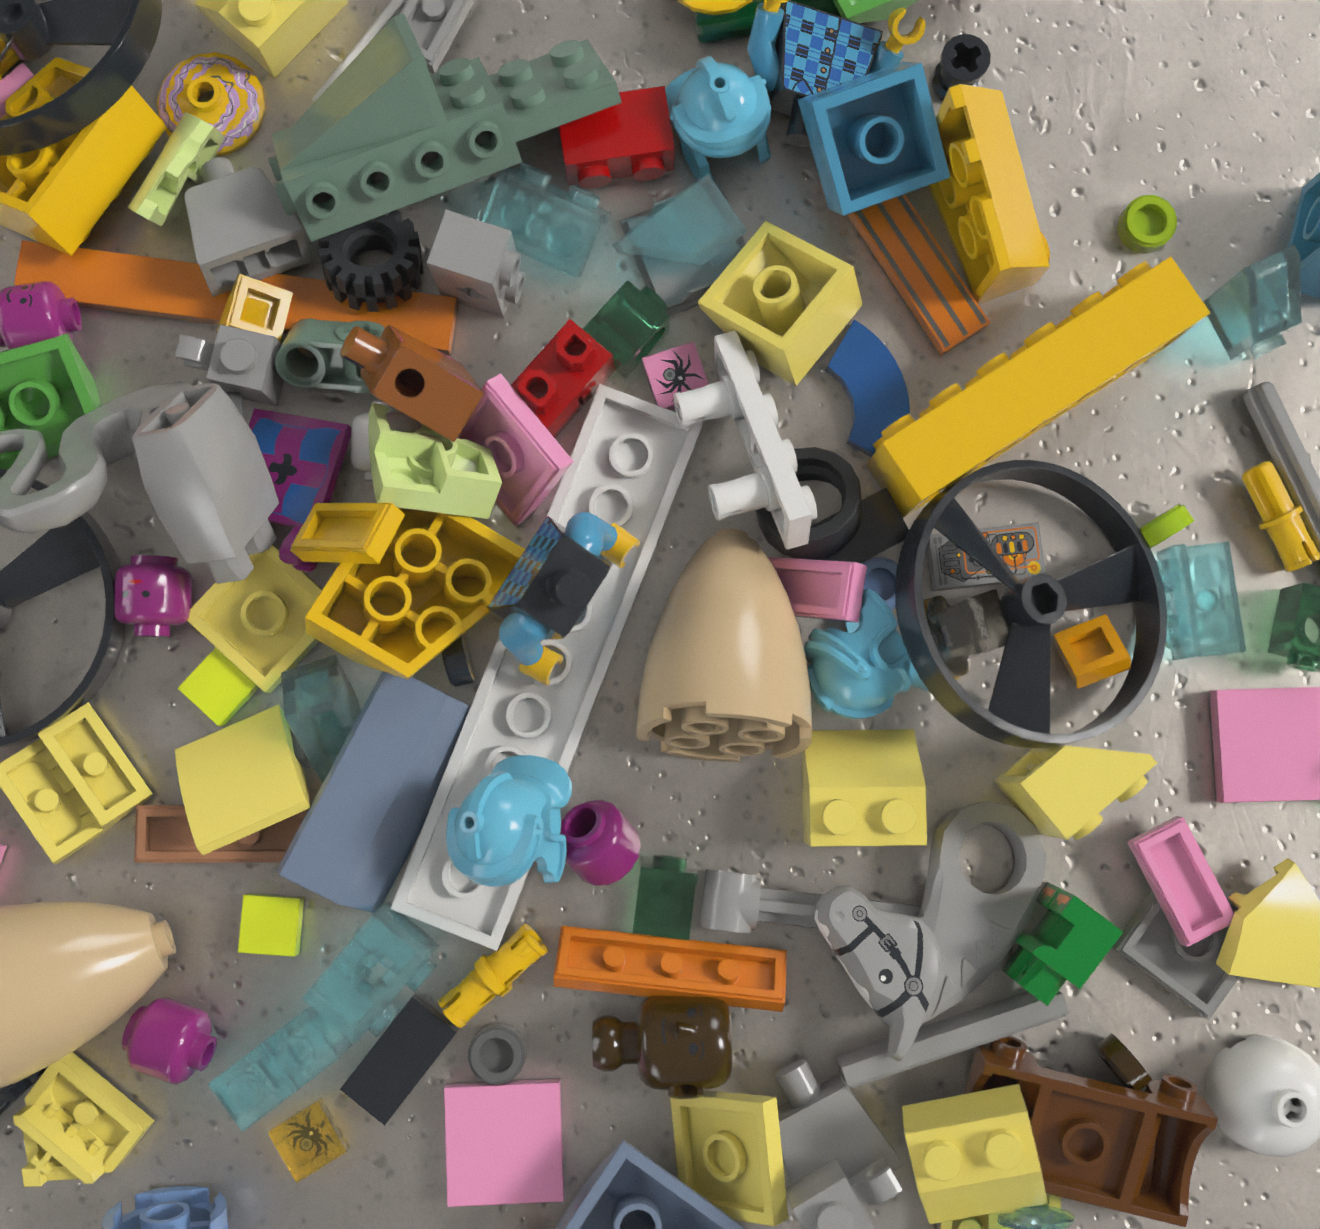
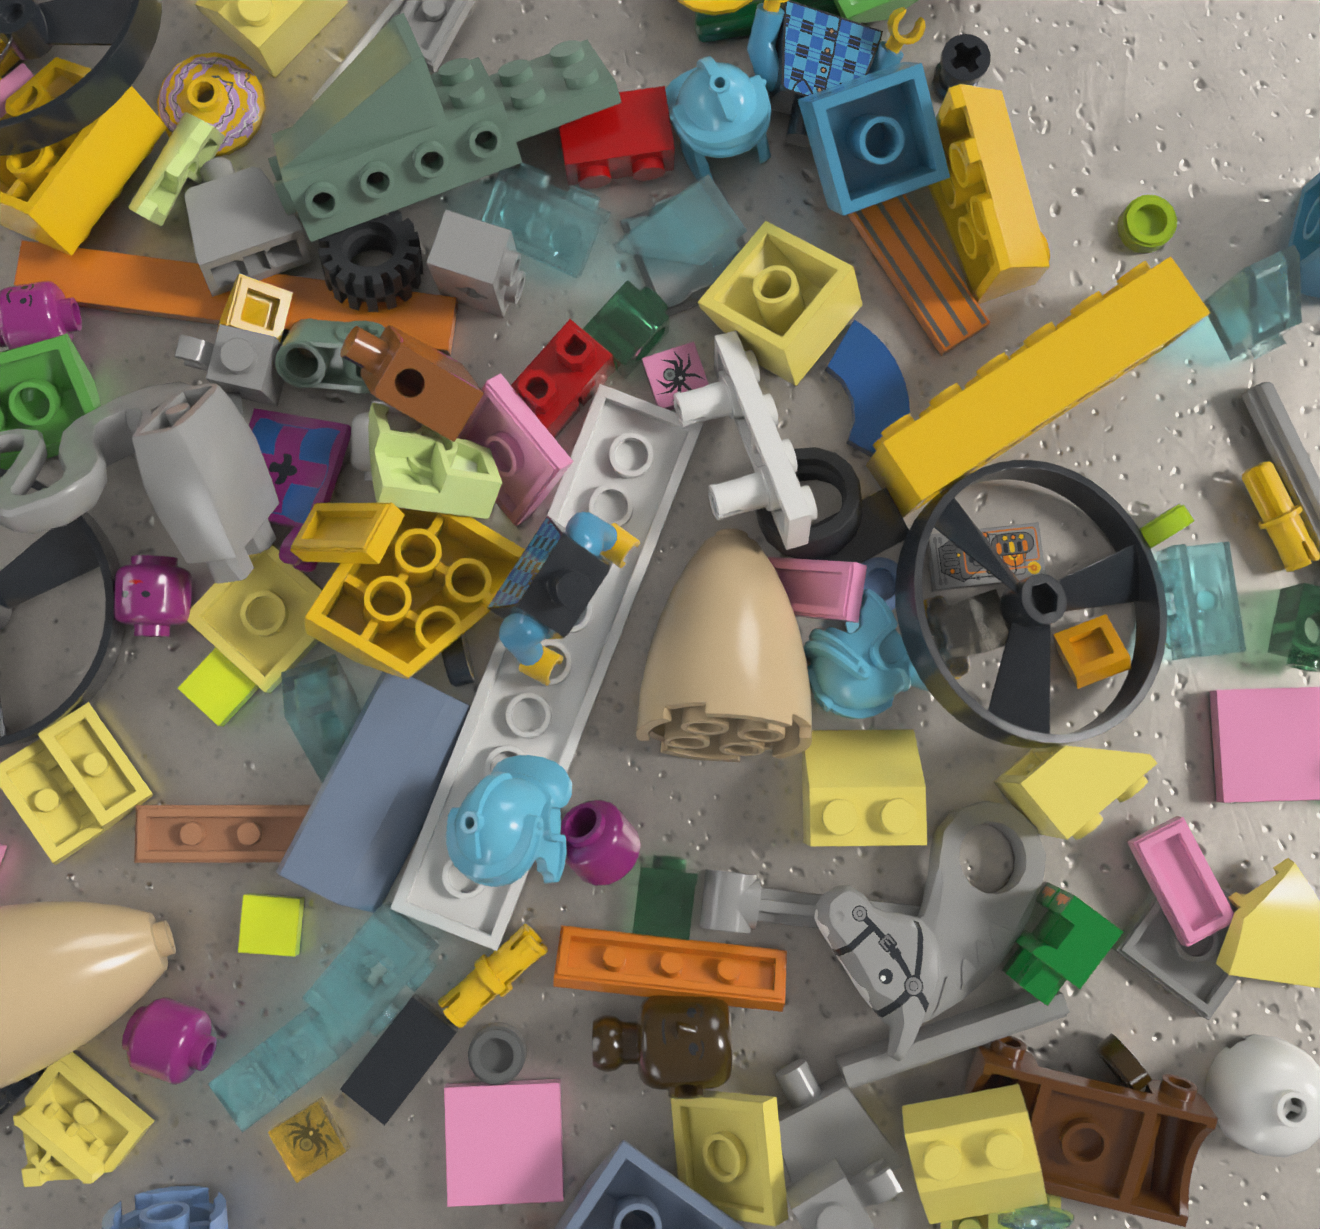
(241, 780): light yellow slope -> none

